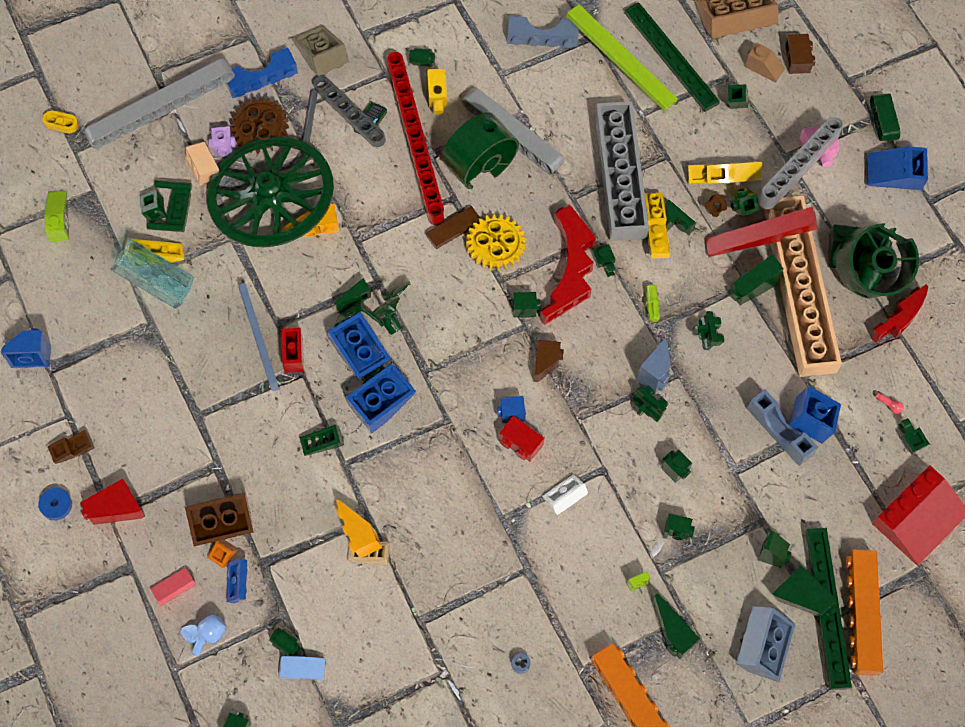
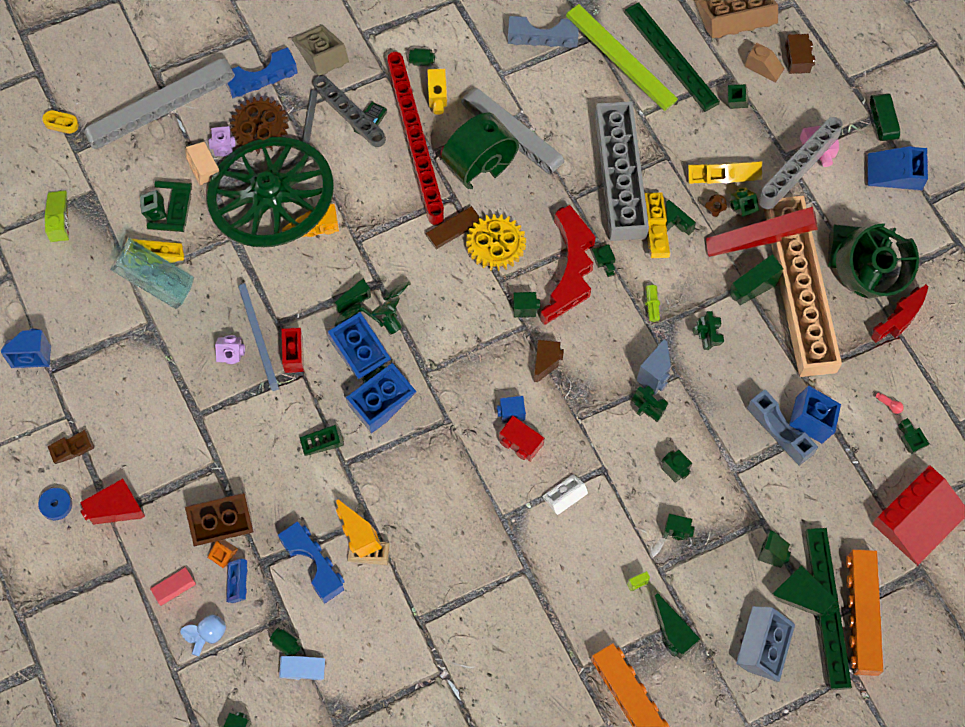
(229, 349): none -> lavender brick
(297, 542): none -> blue arch
(518, 669): sand blue bush -> none

